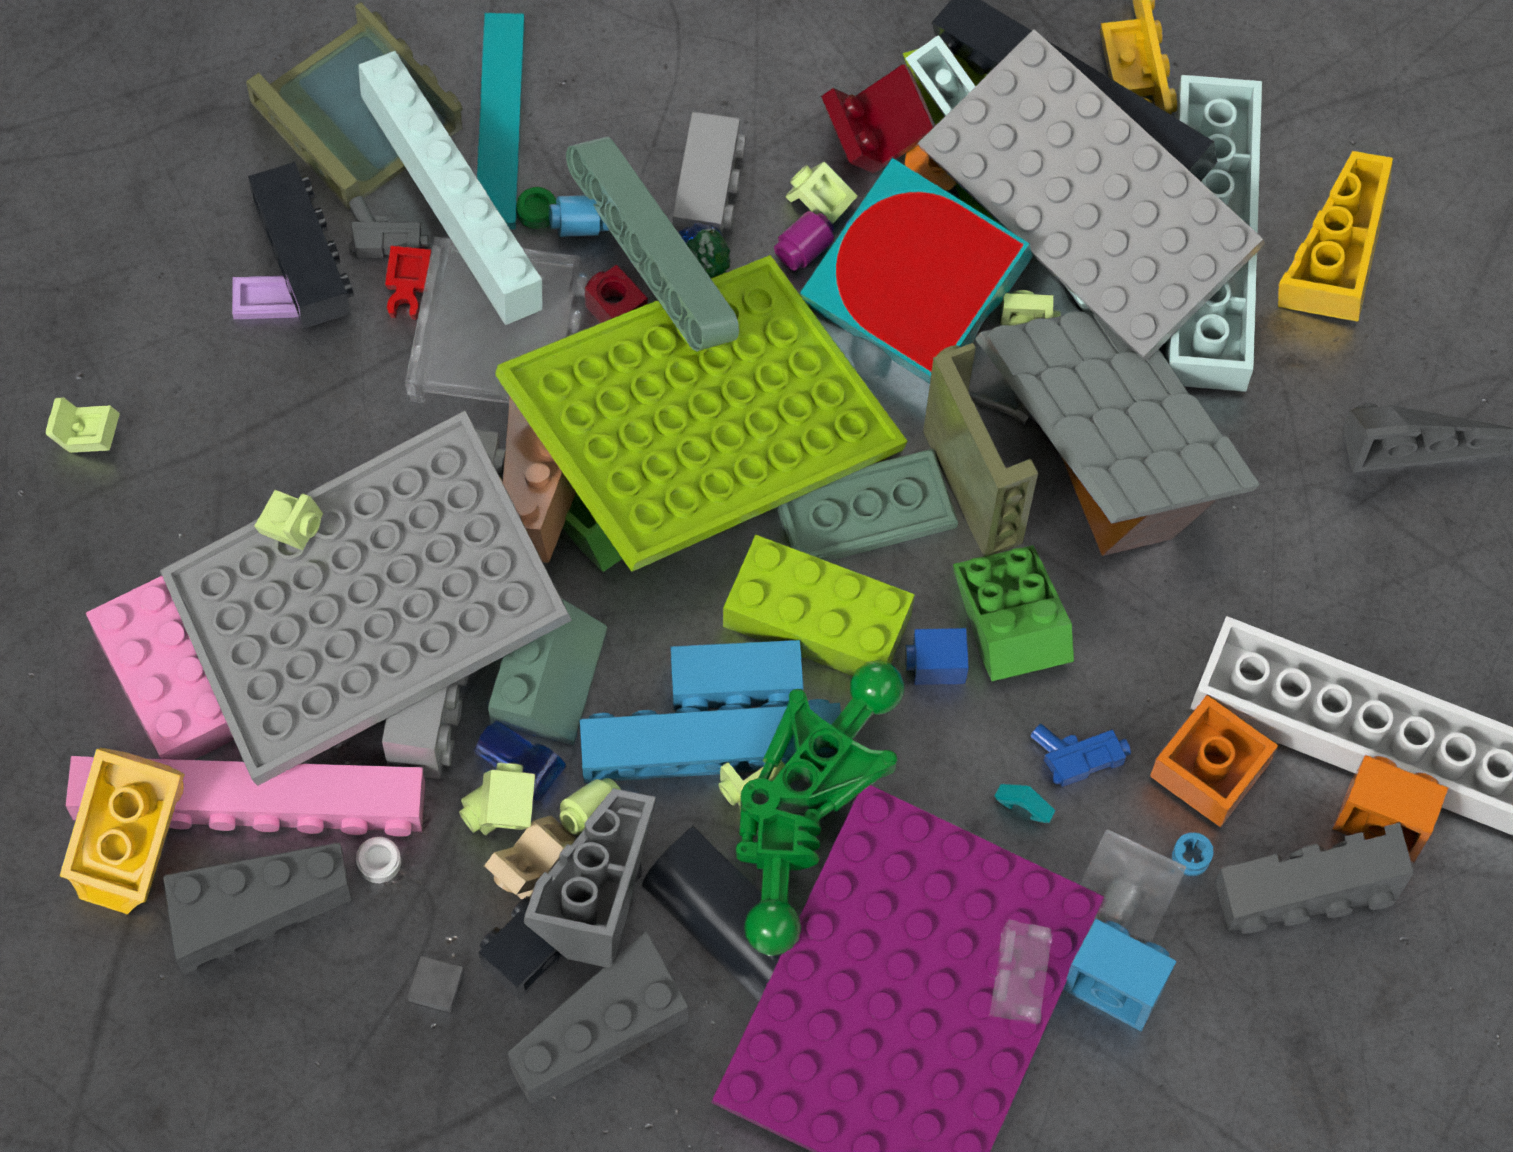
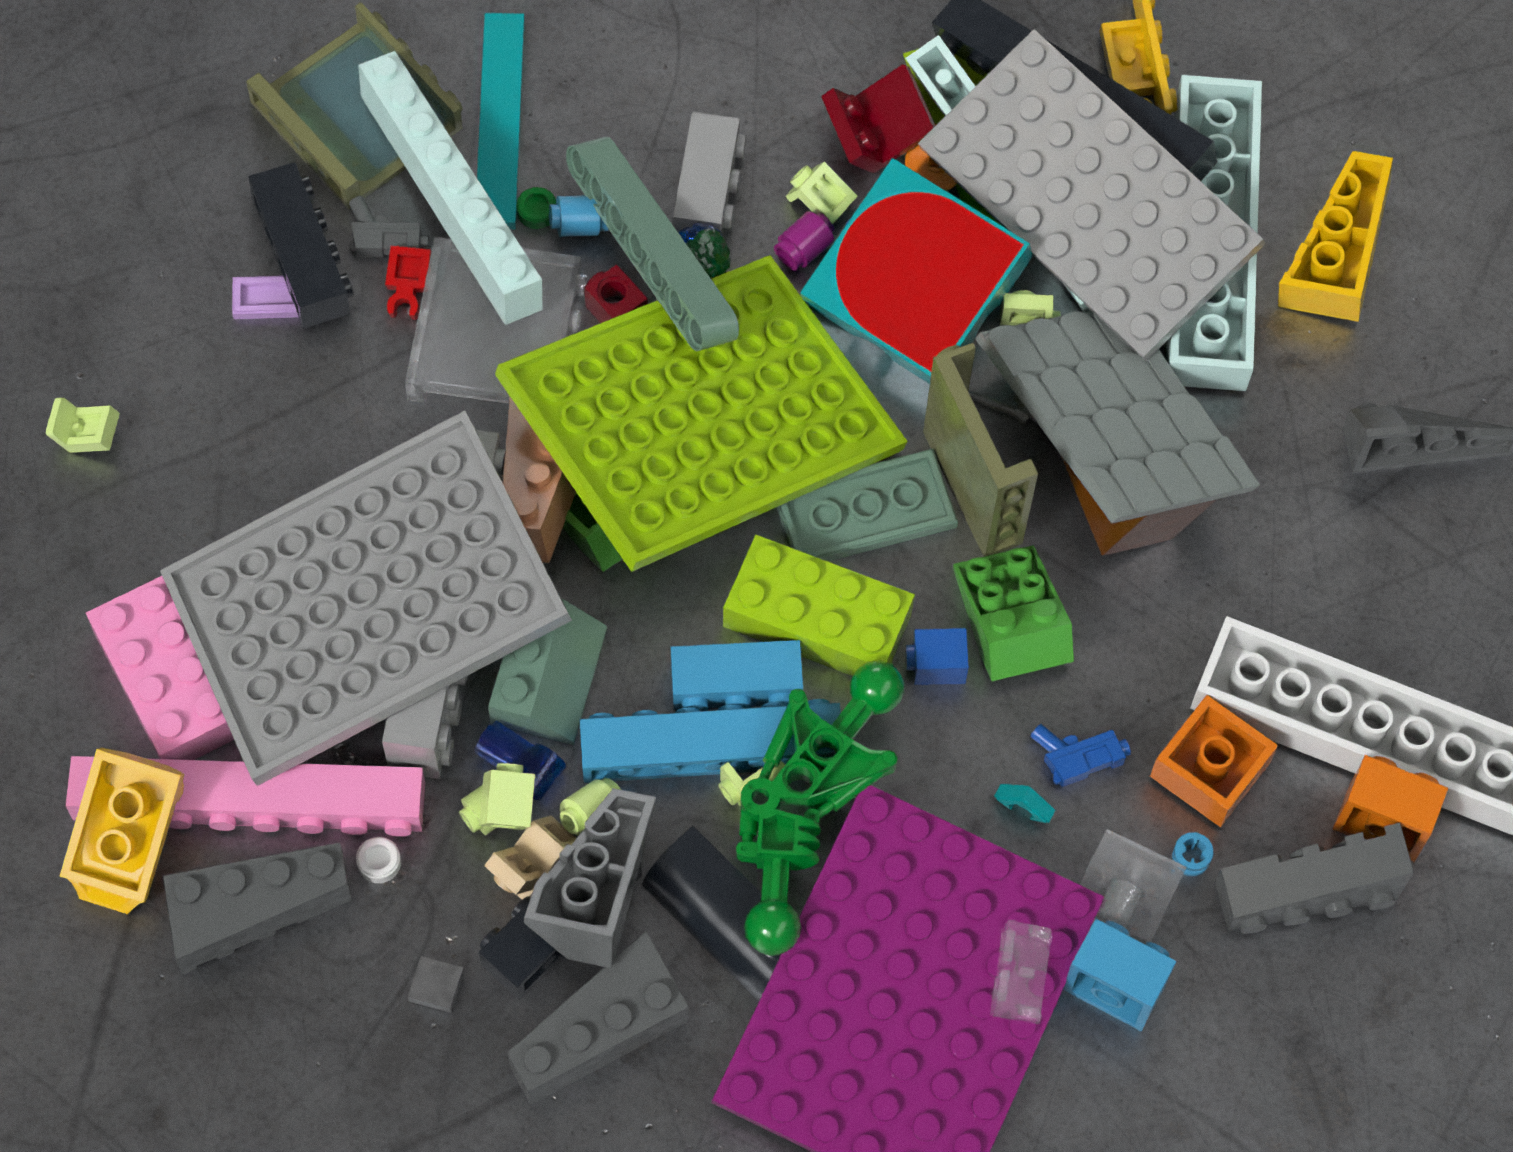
(290, 519): yellowish green bracket -> none

